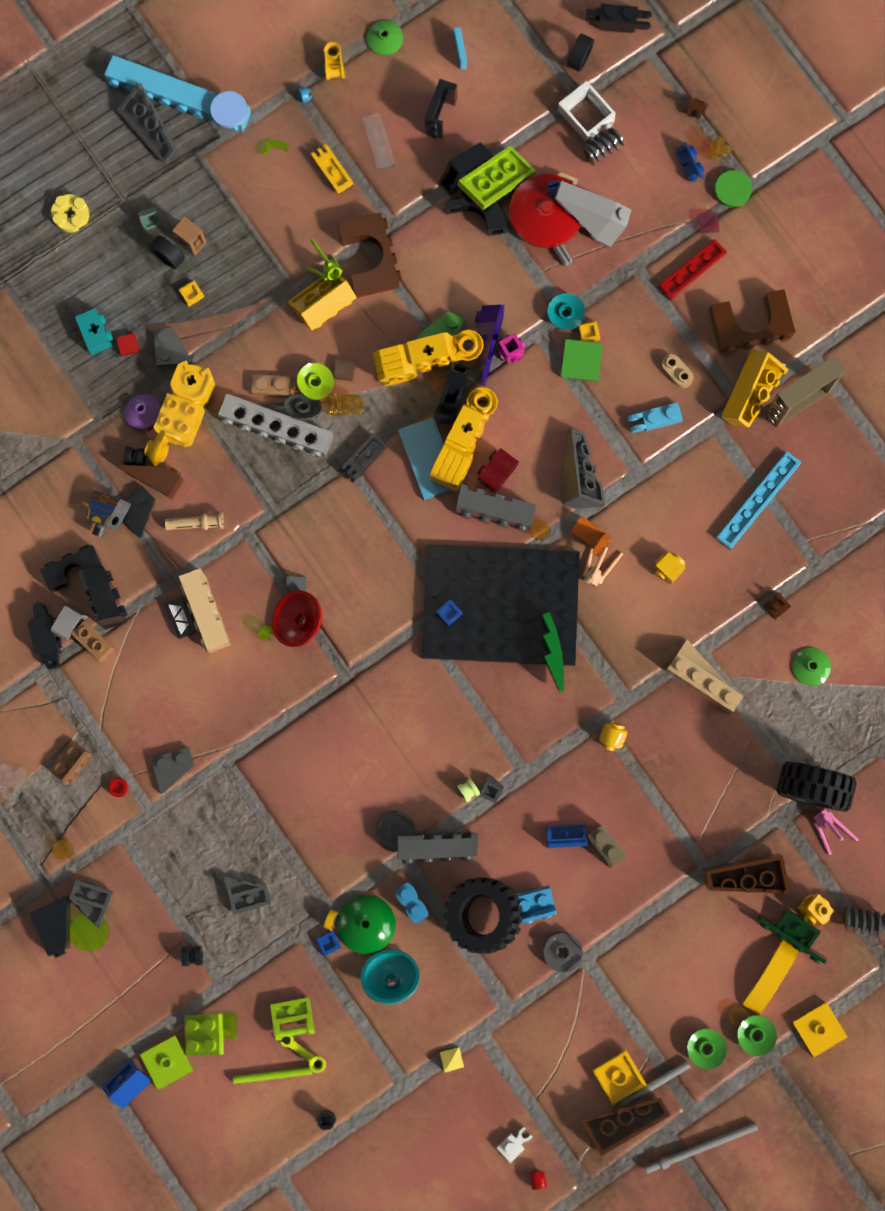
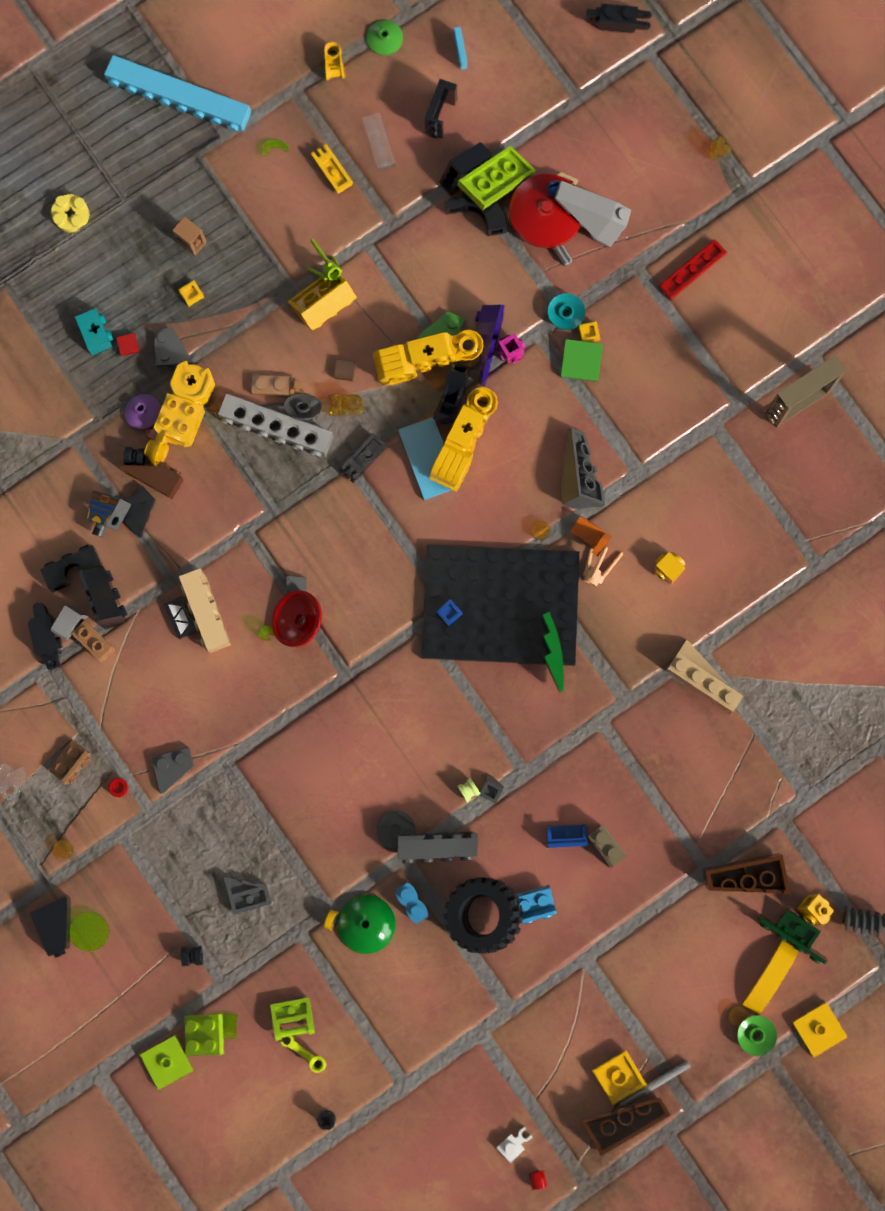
(91, 901): dark grey wing -> none
(126, 1084): blue panel -> none
(145, 121): dark grey wing -> none
(149, 218): sand green tile -> none
(166, 252): black tyre -> none
(204, 521): tan pin -> none
(228, 109): light blue tile -> none
(272, 1075): lime bar -> none
(303, 94): dark azure hinge -> none
(318, 373): lime dish -> none
(328, 943): blue tile -> none
(372, 229): reddish brown arch -> none
(386, 968): teal dish -> none
(451, 1059): light yellow slope -> none
(495, 509): dark grey wedge -> none
(497, 470): dark red brick -> none
(564, 941): flat silver plate -> none
(577, 96): white window -> none
(580, 52): black tyre -> none
(602, 144): dark grey piece -> none
(613, 735): yellow head -> none
(657, 417): medium azure hinge -> none
(664, 1162): light grey bar -> none
(675, 372): tan plate -> none
(688, 155): blue hinge -> none
(698, 105): reddish brown tile -> none
(708, 222): clear pink tile -> none
(714, 1056): bright green dish -> none
(731, 337): reddish brown arch -> none
(733, 188): bright green tile -> none
(752, 388): yellow wedge -> none
(758, 500): medium azure tile -> none
(777, 605): reddish brown tile -> none
(804, 673): bright green dish -> none
(816, 786): black tyre -> none
(826, 819): bright pink plant -> none

